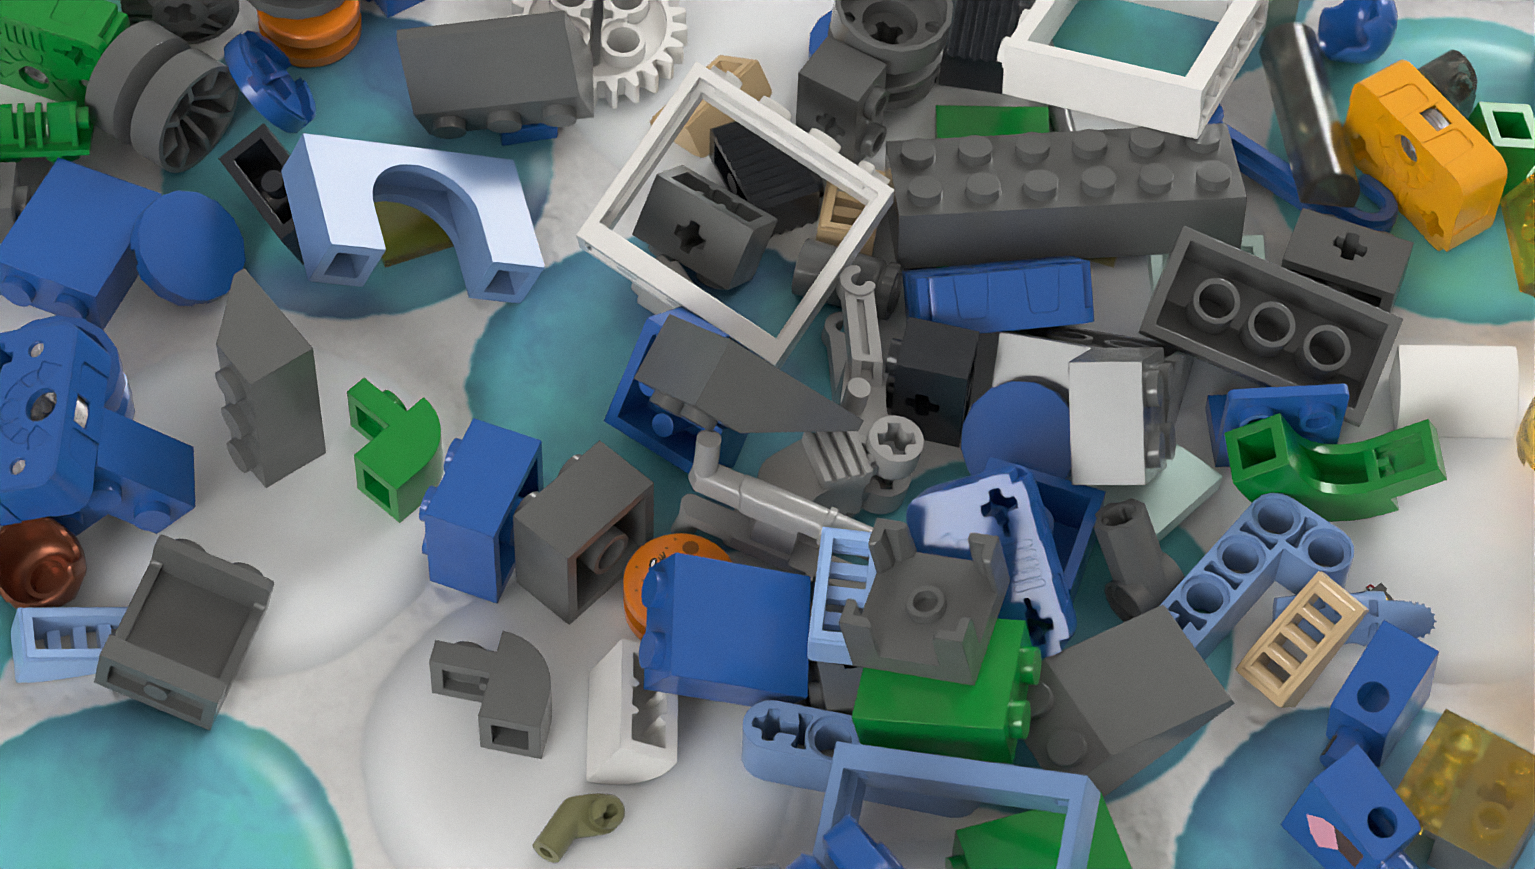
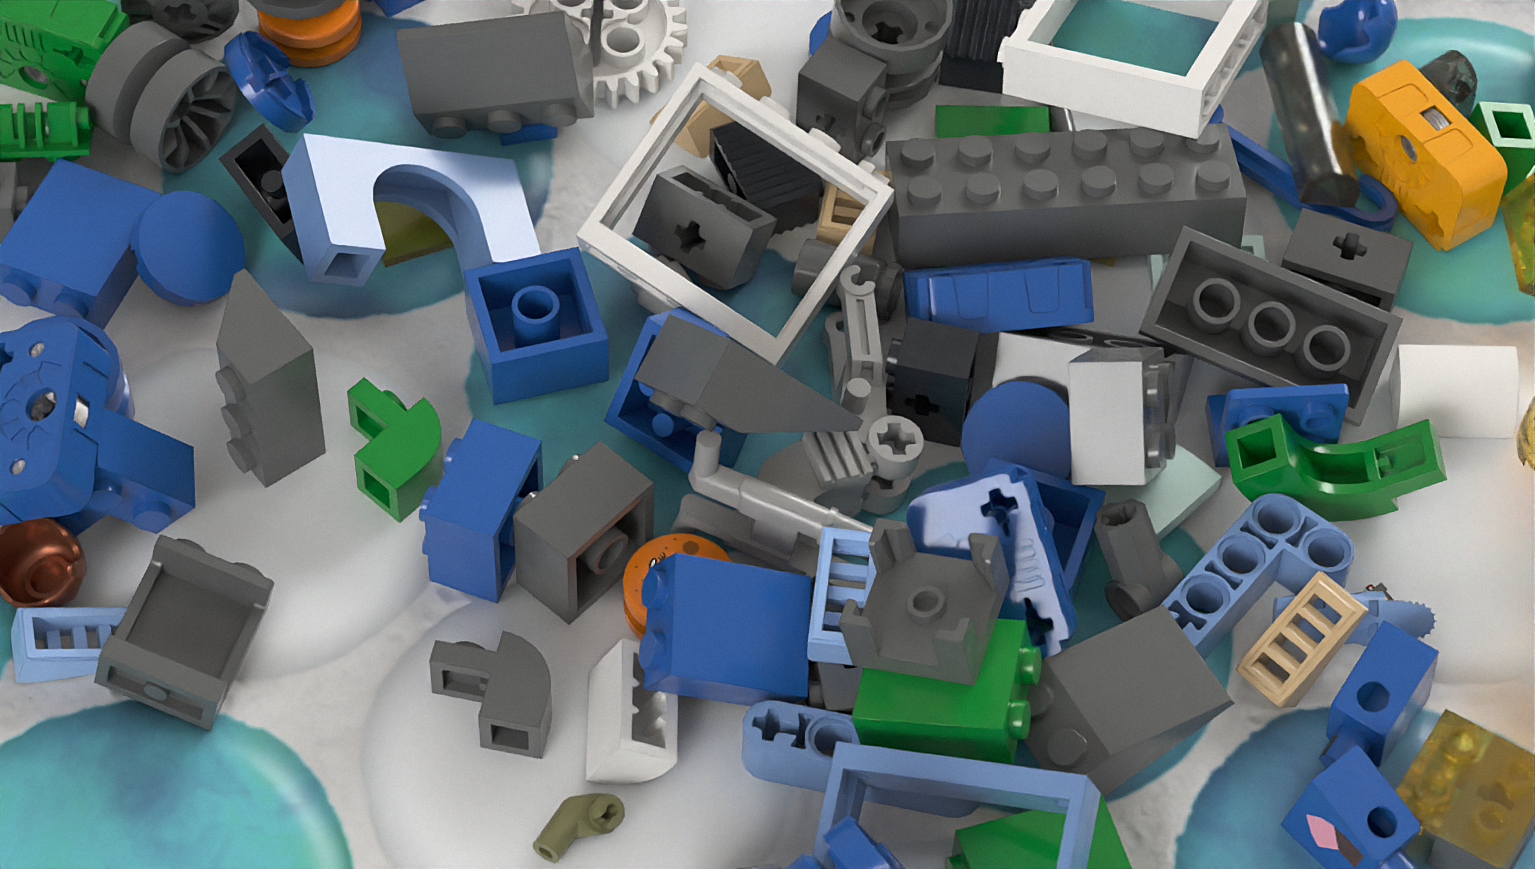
(536, 325): none -> blue brick

